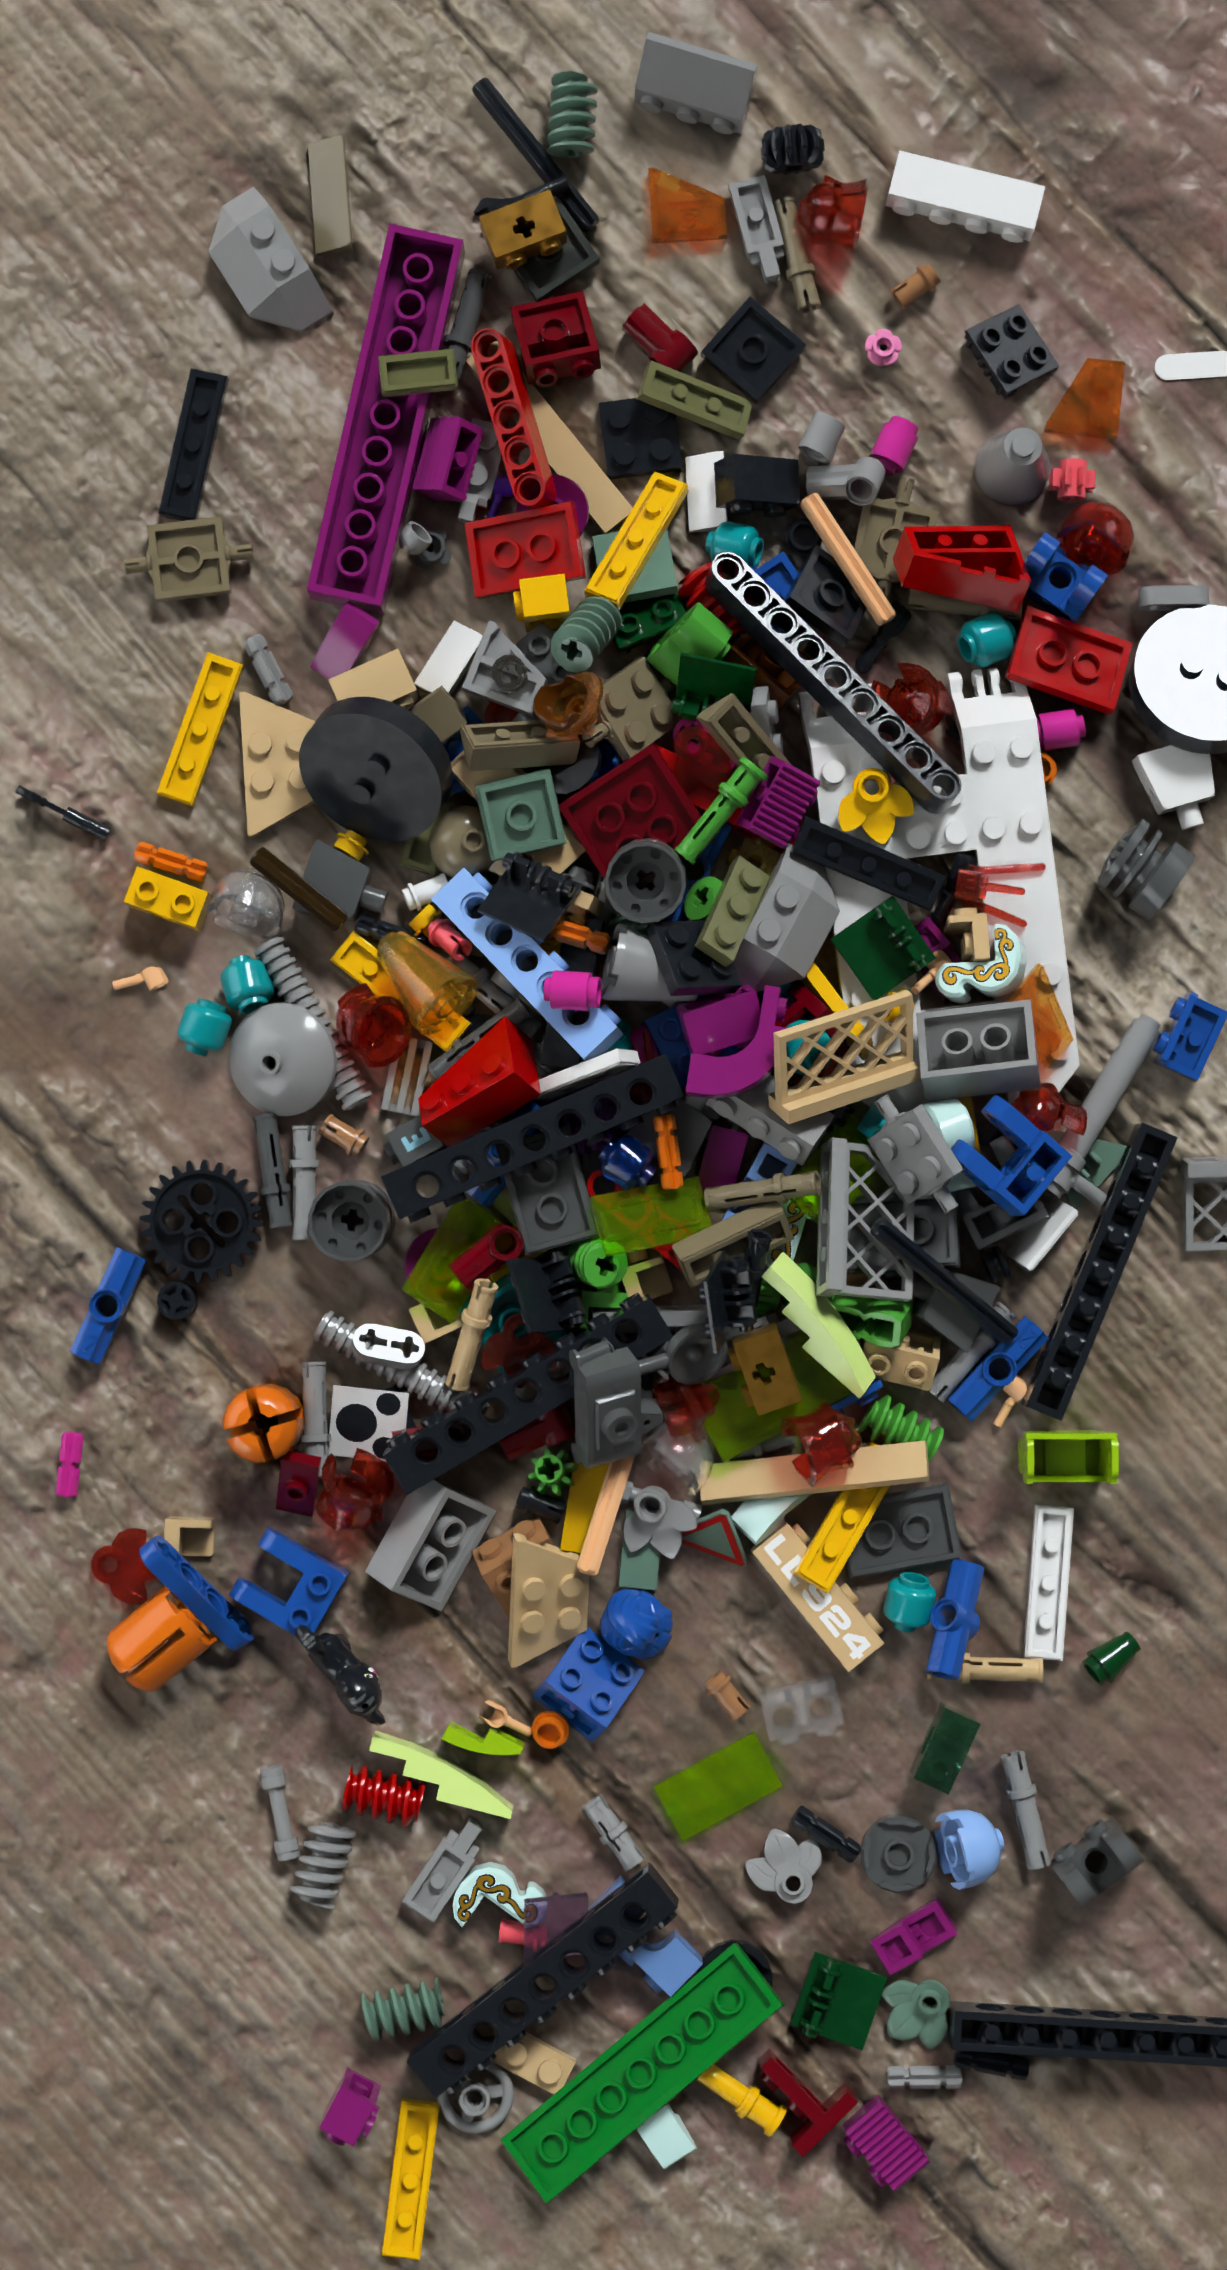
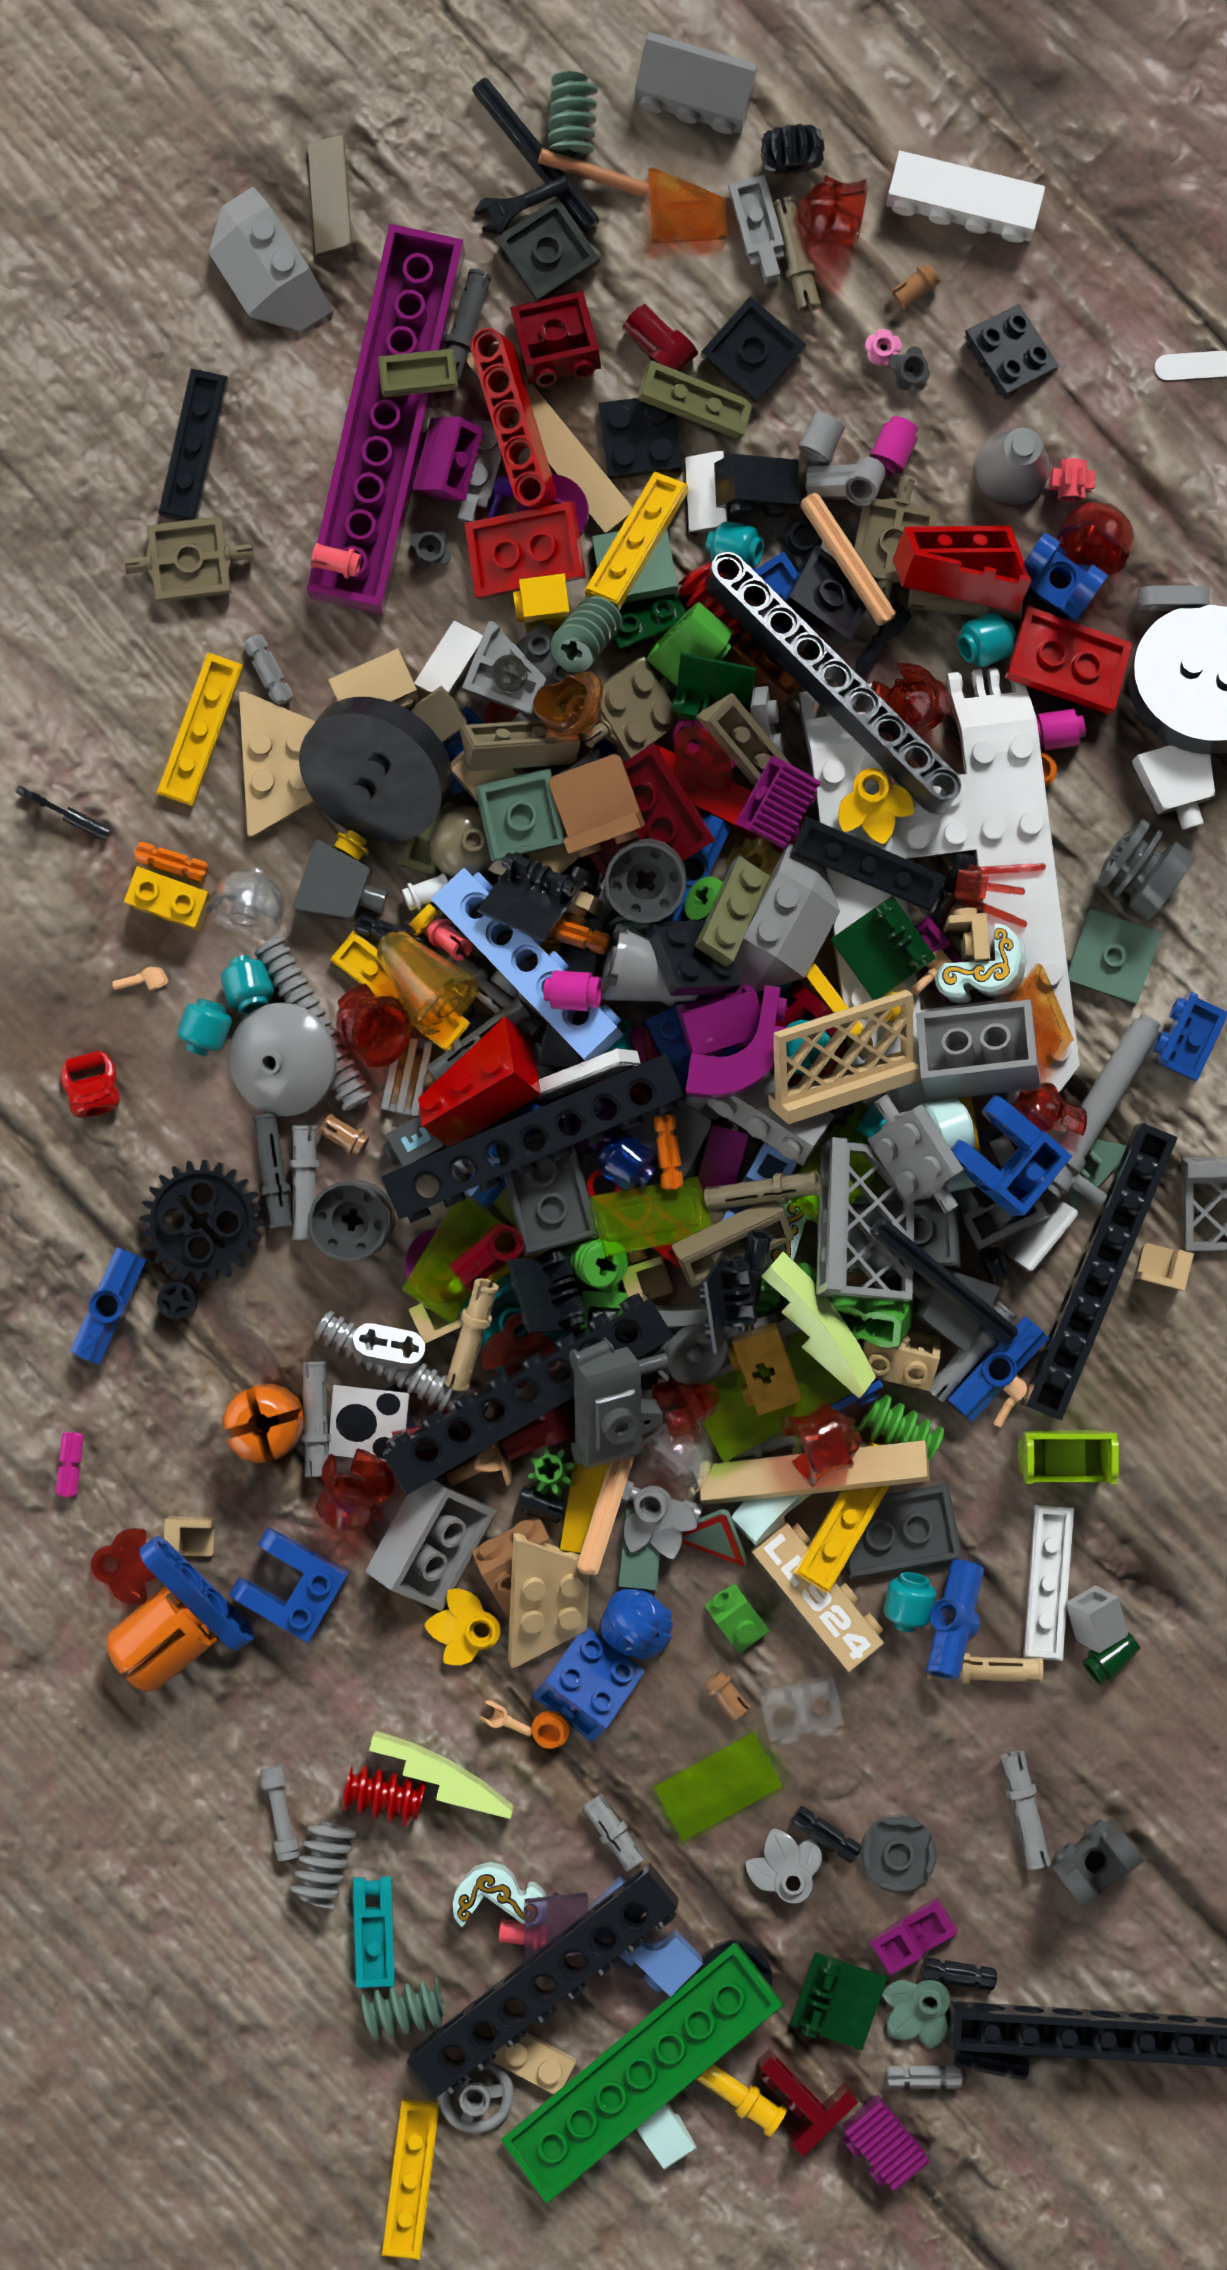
(93, 1094): none -> red piece
(298, 889): dark brown axle -> none
(298, 1483): dark red plate -> none
(336, 560): none -> coral pin
(345, 641): magenta slope -> none
(351, 2109): magenta brick -> none
(354, 1680): black animal -> none
(374, 1933): none -> teal plate
(415, 538): light grey hinge -> none
(443, 1871): light grey hinge -> none
(457, 1625): none -> yellow plate
(487, 1461): none -> light nougat plant
(494, 1743): lime slope -> none
(535, 214): pearl gold brick -> none
(593, 172): none -> nougat bar
(596, 805): none -> medium nougat bracket
(732, 796): bright green pin -> none
(736, 1618): none -> bright green bracket
(919, 366): none -> dark grey plate
(944, 1748): clear green brick -> none
(959, 1973): none -> black axle
(968, 1847): light blue cylinder -> none
(1091, 402): clear orange wing -> none
(1097, 1619): none -> light grey panel
(1113, 956): none -> sand green plate
(1164, 1266): none -> tan panel

